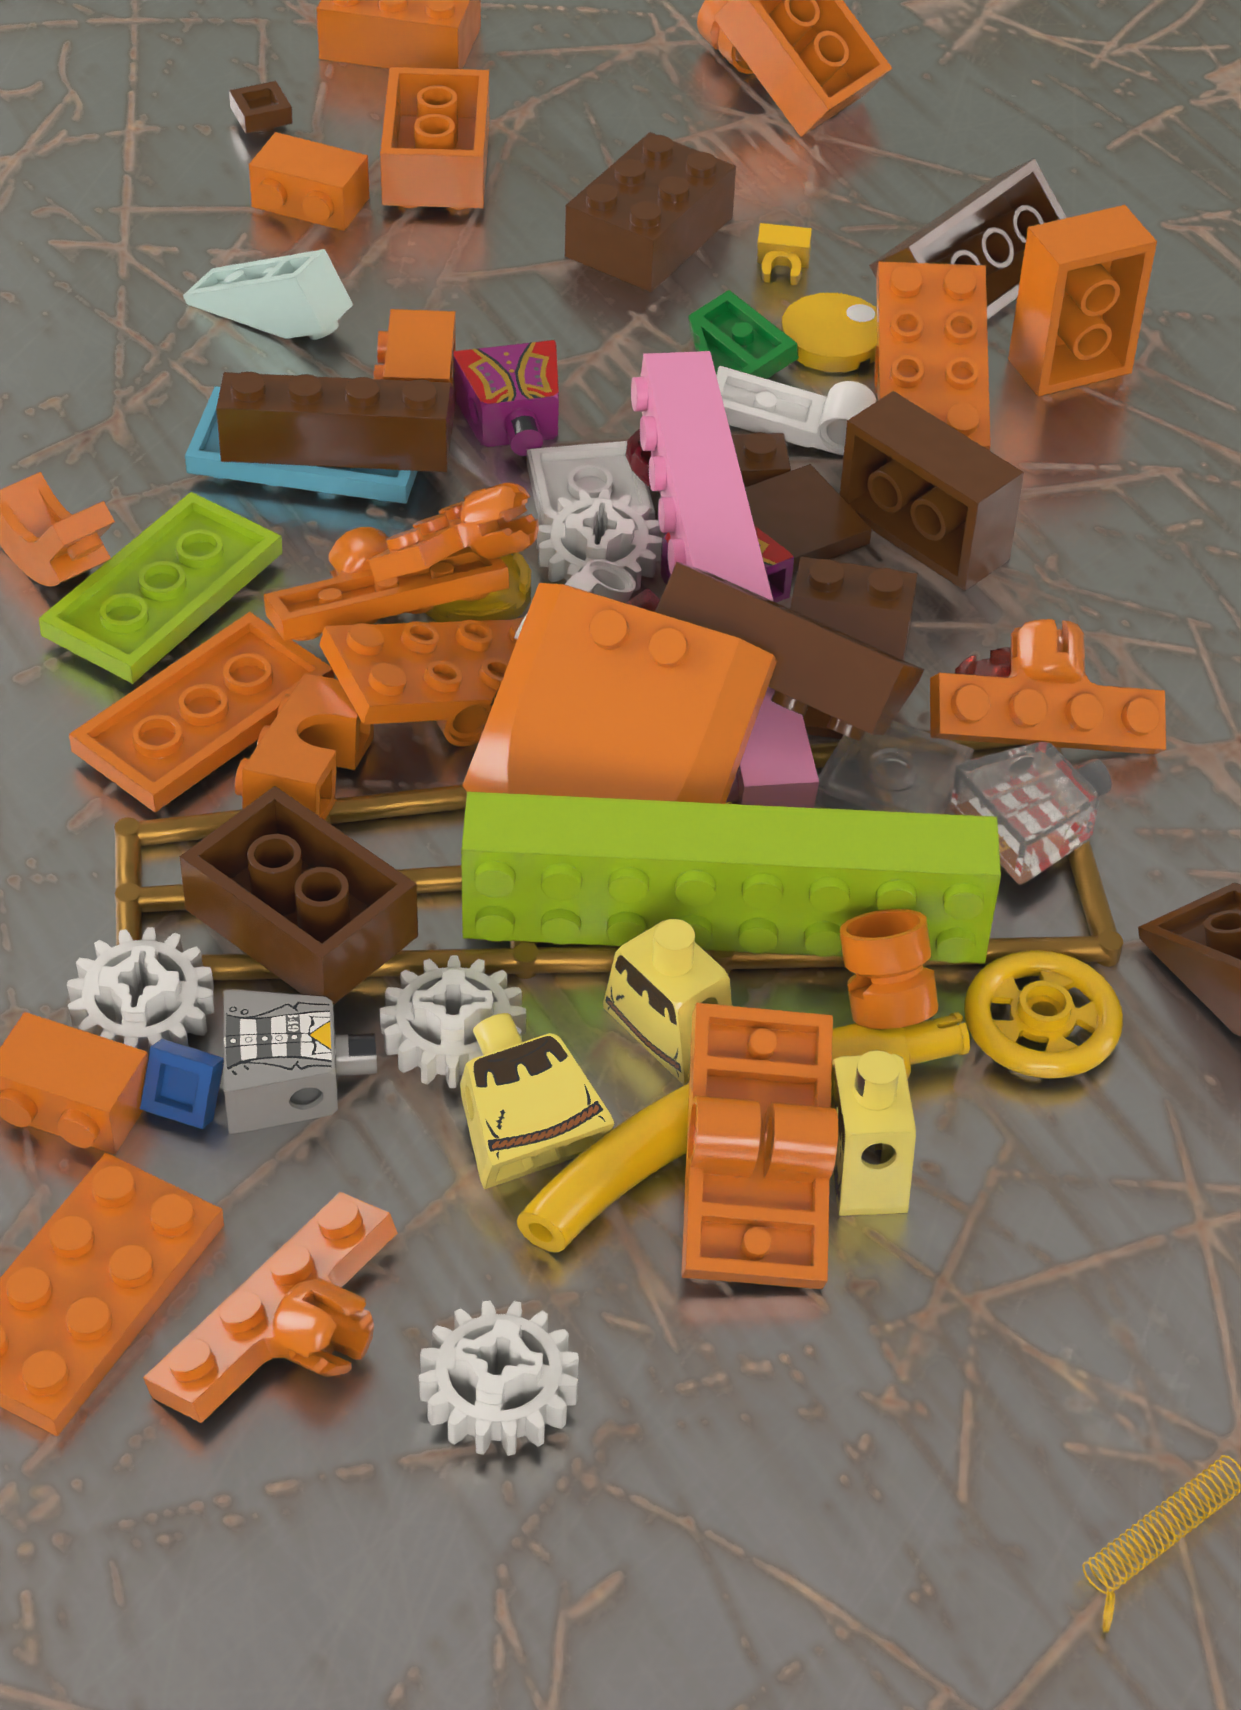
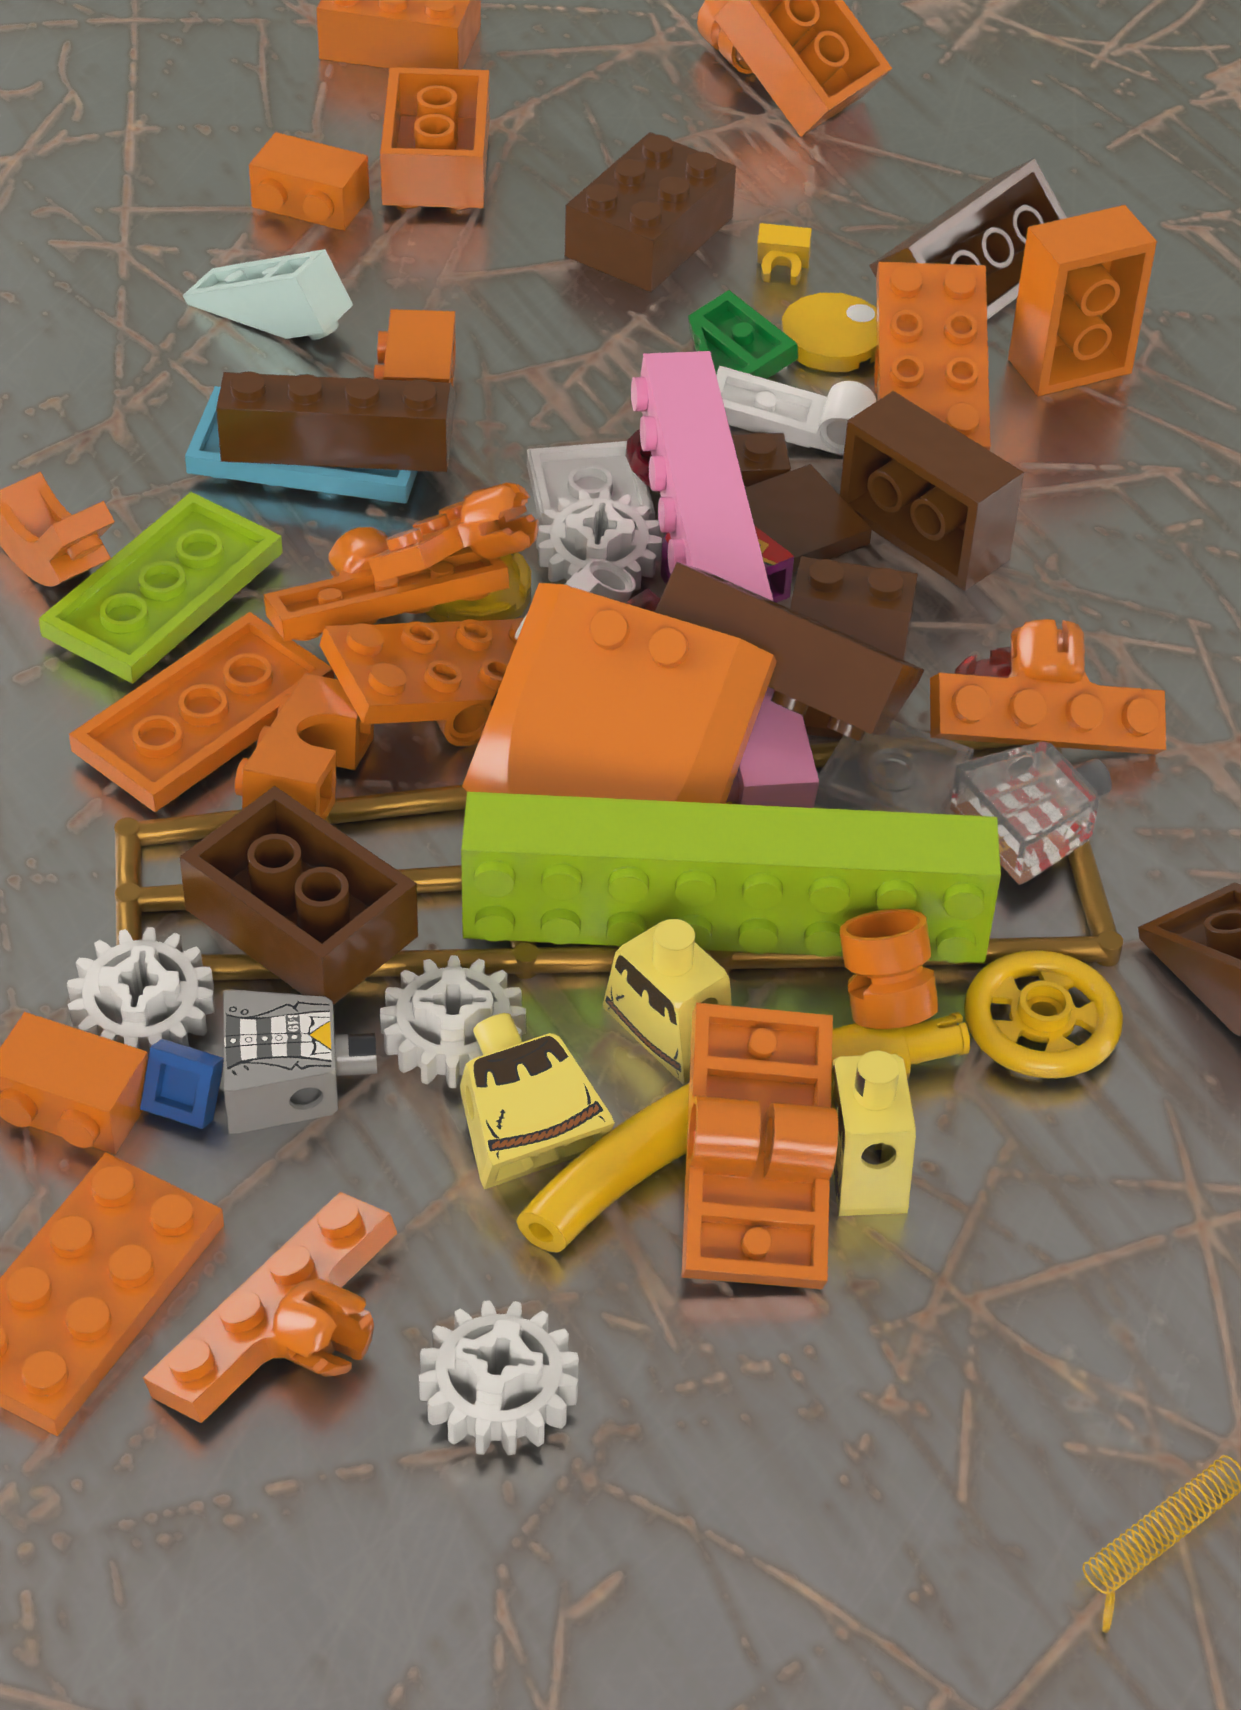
(261, 107): reddish brown plate -> none
(509, 393): magenta torso -> none

